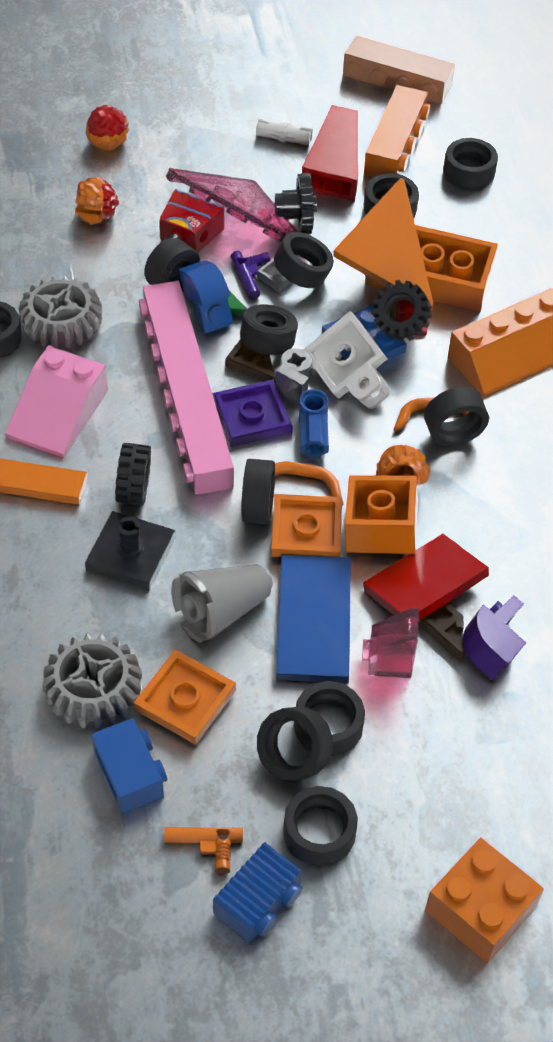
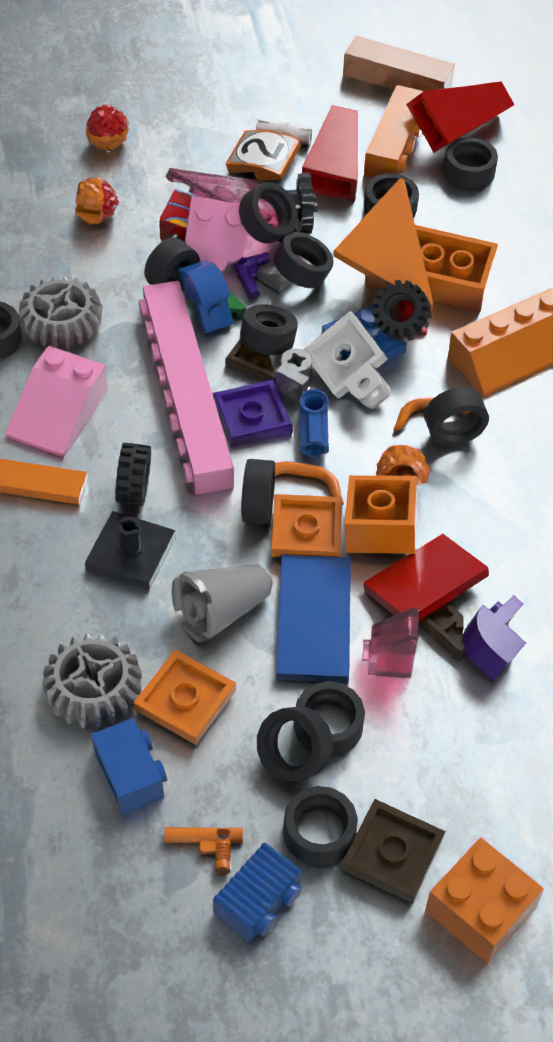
(216, 231): none -> bright pink plate
(263, 153): none -> slope
(281, 203): none -> black tyre
(393, 850): none -> dark brown plate
(456, 111): none -> red slope

